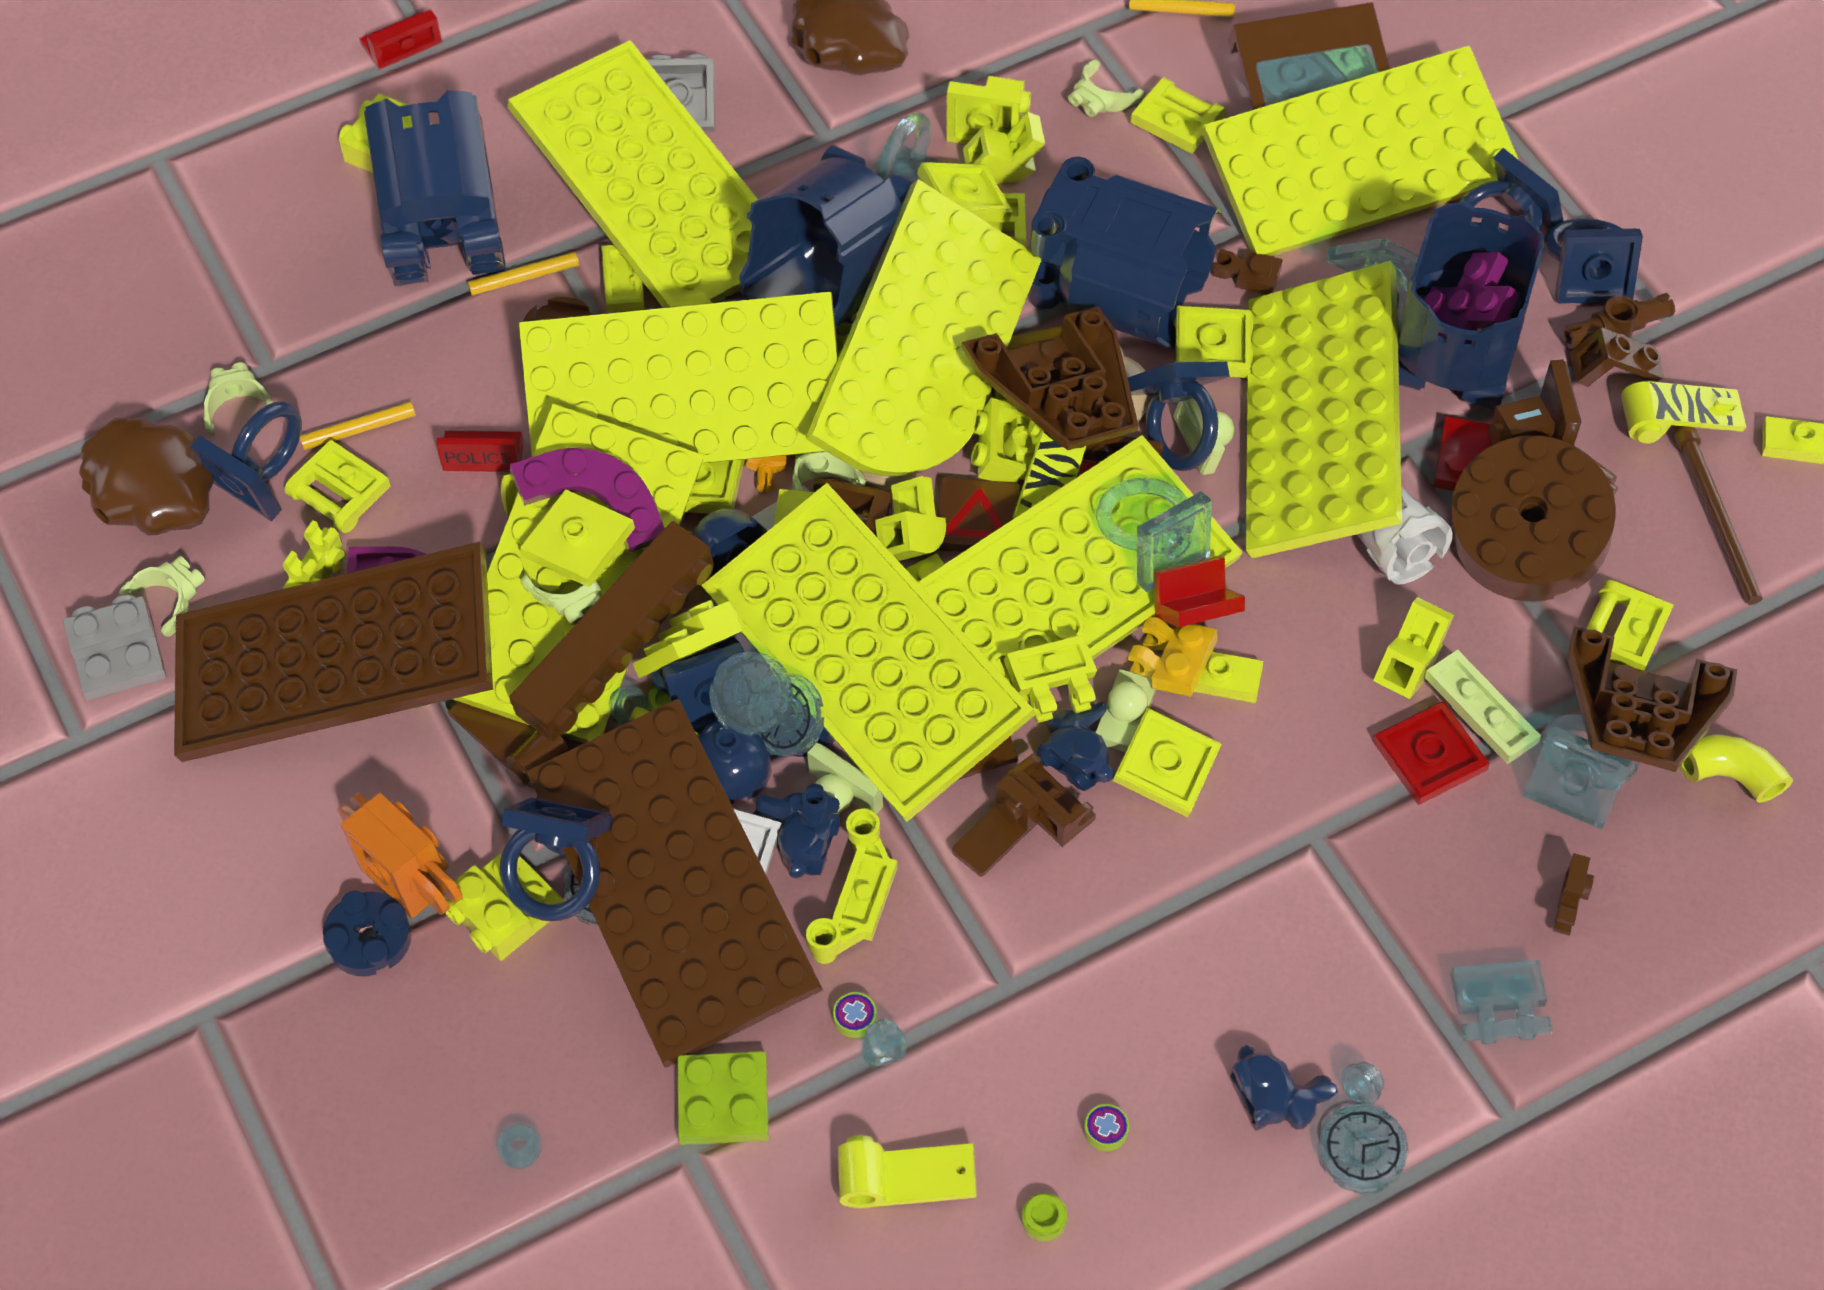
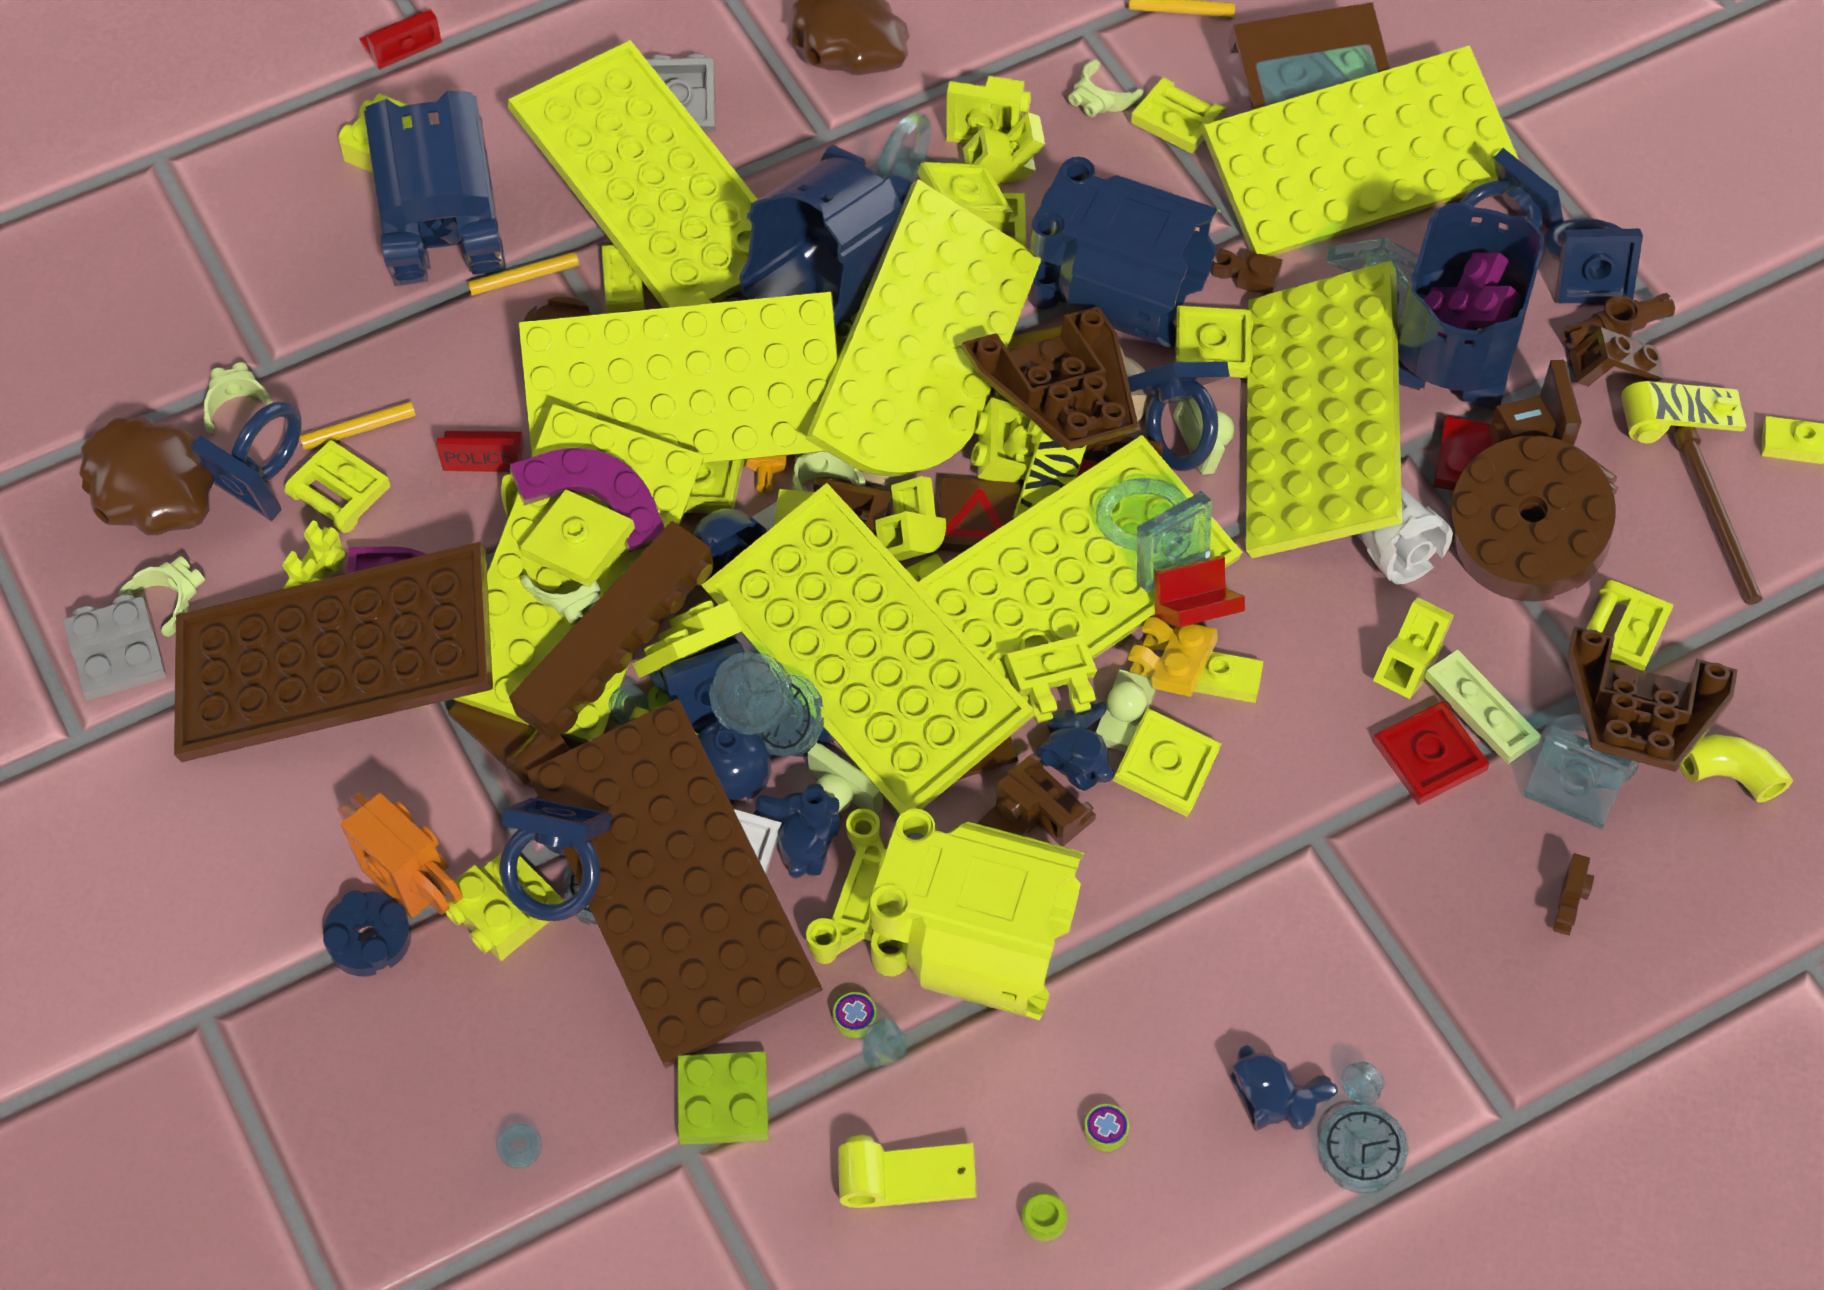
(973, 911): none -> neon yellow piece
(1499, 988): clear light blue plate -> none

